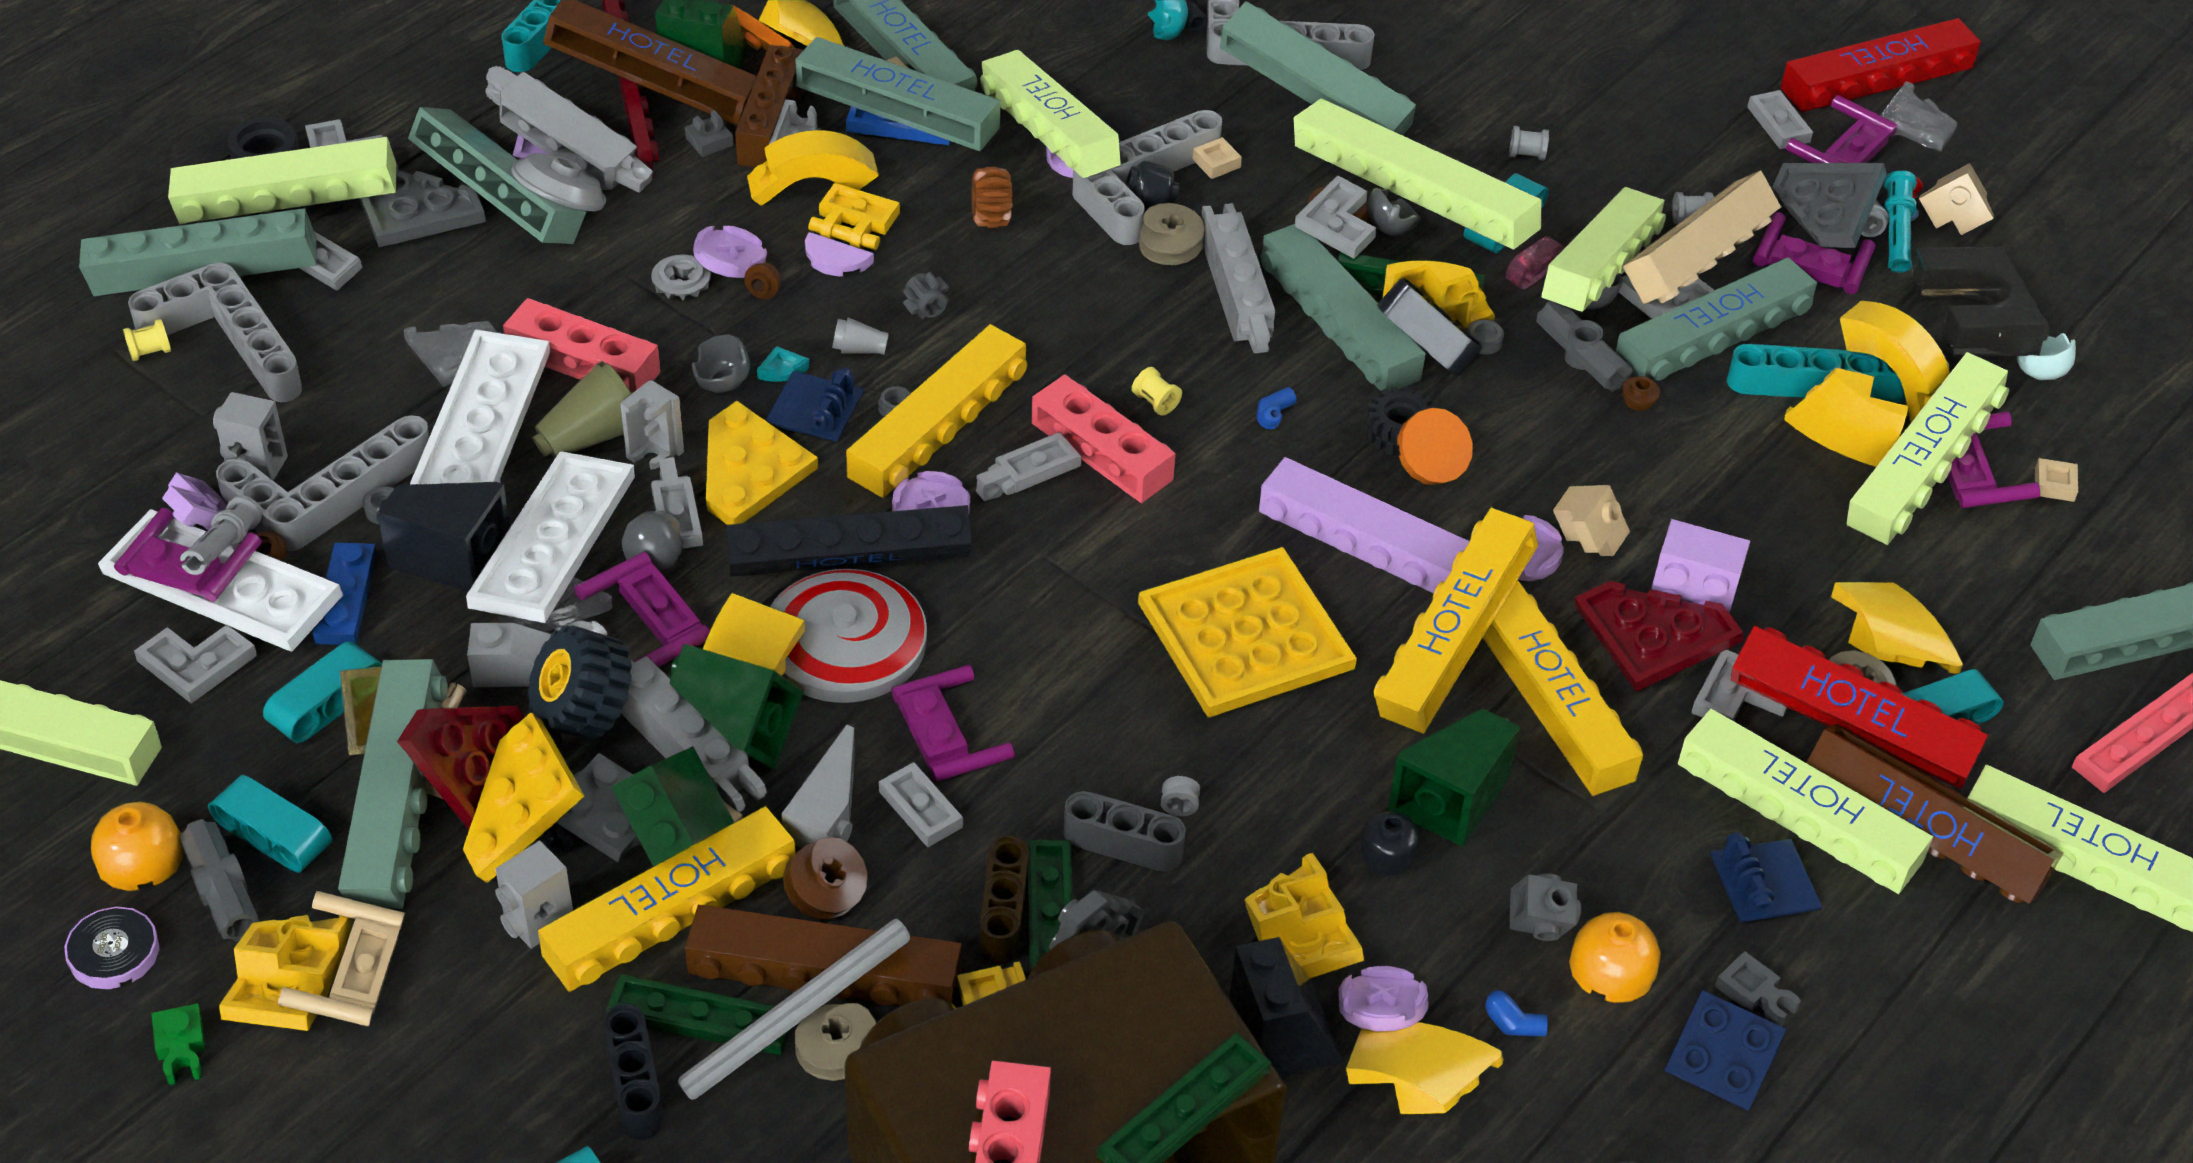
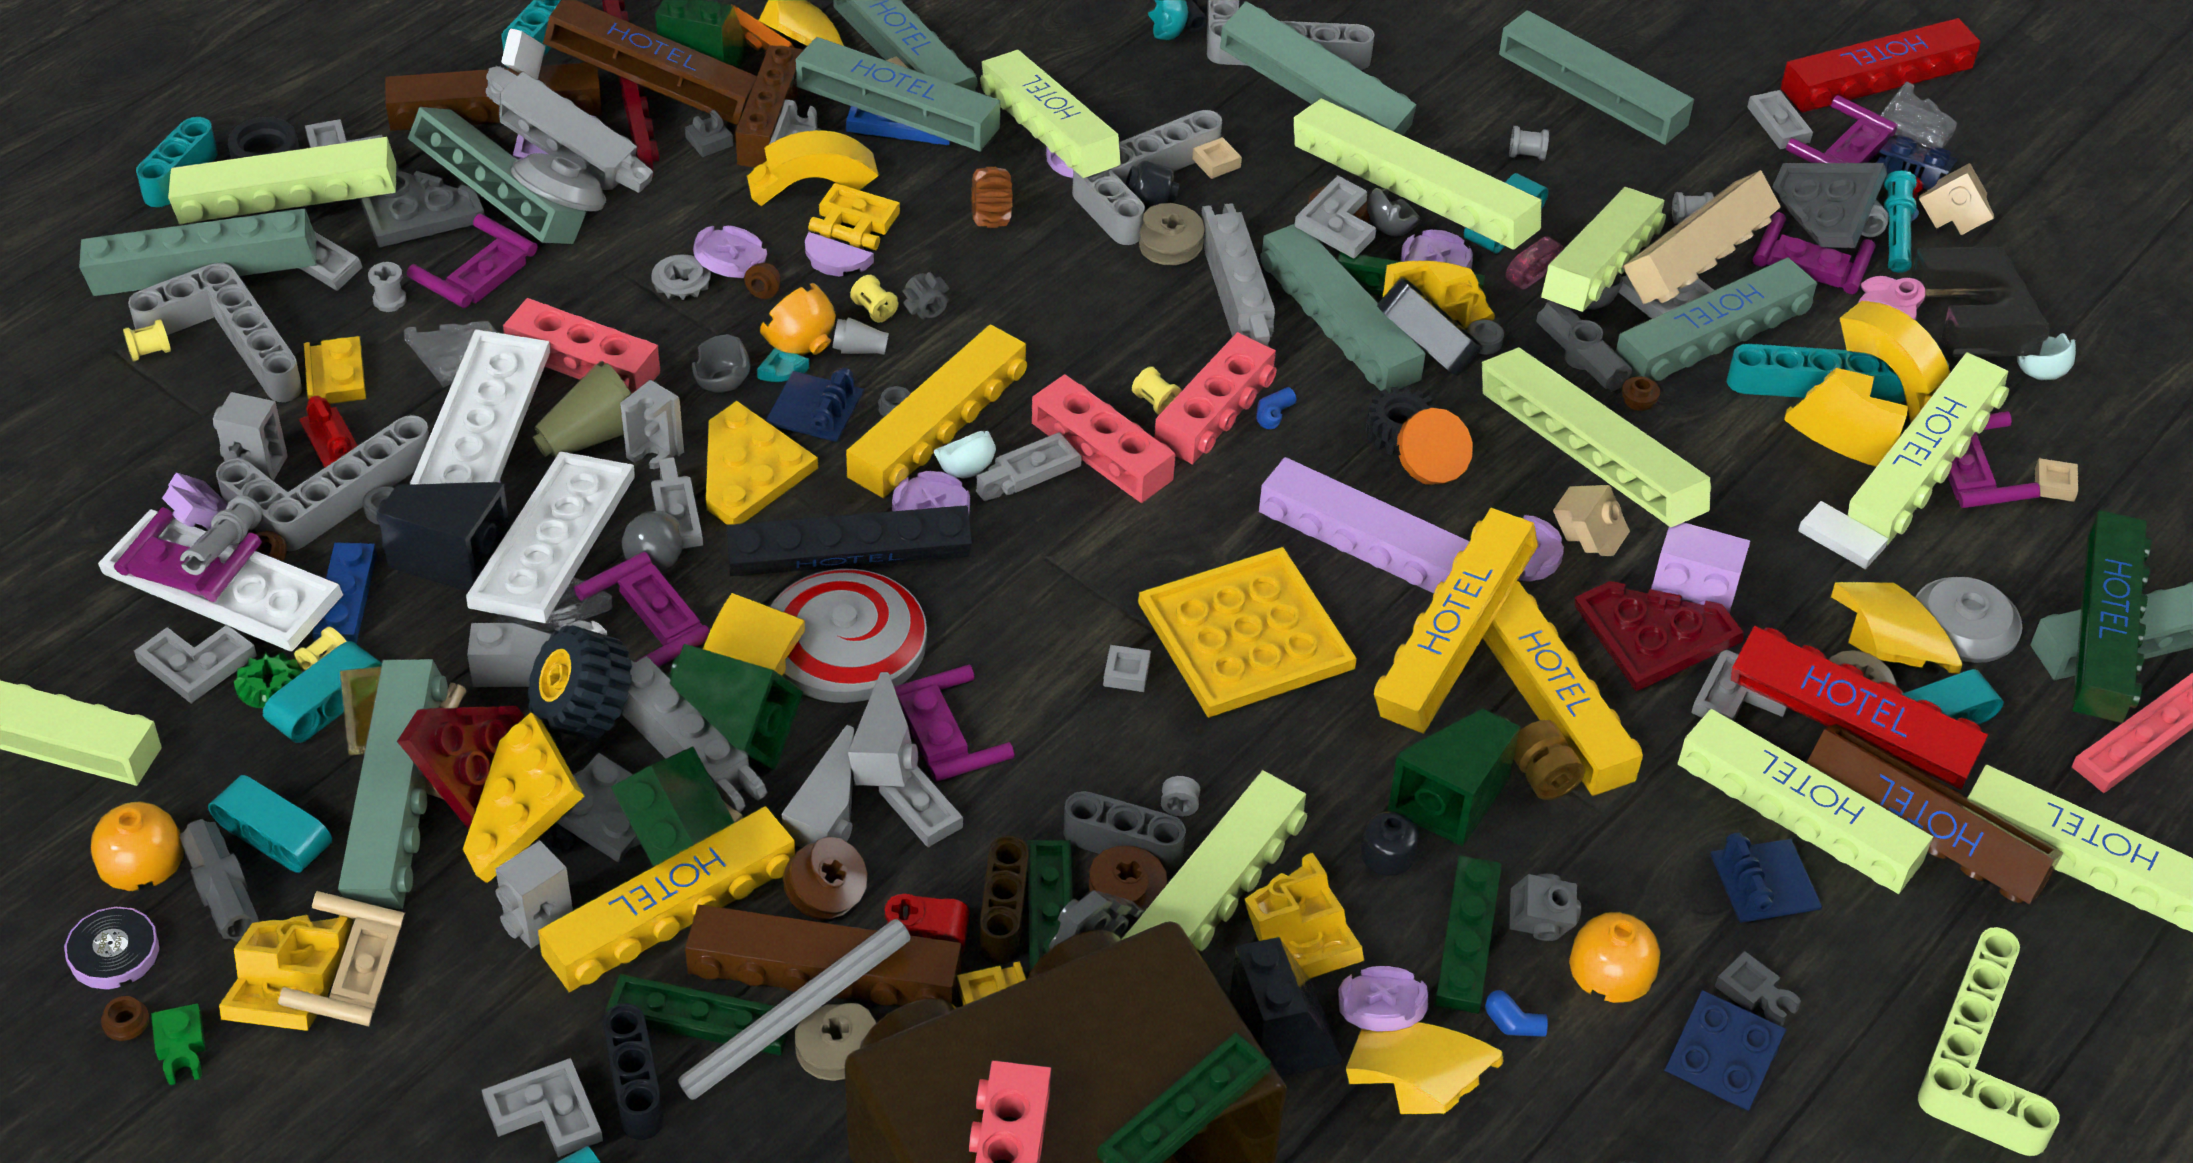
(120, 1010): none -> reddish brown plate
(186, 145): none -> teal beam
(250, 679): none -> green gear
(327, 430): none -> red hinge
(328, 641): none -> light yellow bush
(335, 370): none -> yellow plate
(386, 282): none -> light grey bush
(466, 93): none -> reddish brown brick
(484, 270): none -> magenta plate
(523, 53): none -> white tile
(549, 1096): none -> light grey plate
(801, 322): none -> light orange cylinder
(874, 298): none -> light yellow bush
(882, 744): none -> light grey slope
(931, 917): none -> red piece
(967, 456): none -> light aqua hair
(1127, 668): none -> light grey plate
(1128, 874): none -> reddish brown piece
(1216, 397): none -> coral brick
(1228, 860): none -> yellowish green brick
(1437, 246): none -> lavender tile
(1468, 935): none -> dark green plate
(1547, 760): none -> pearl gold wheel
(1596, 77): none -> sand green brick
(1597, 437): none -> yellowish green brick
(1843, 535): none -> white tile
(1893, 293): none -> bright pink plate
(1904, 149): none -> dark blue hinge
(1969, 1096): none -> yellowish green beam
(1974, 616): none -> light grey piece
(2111, 617): none -> dark green brick

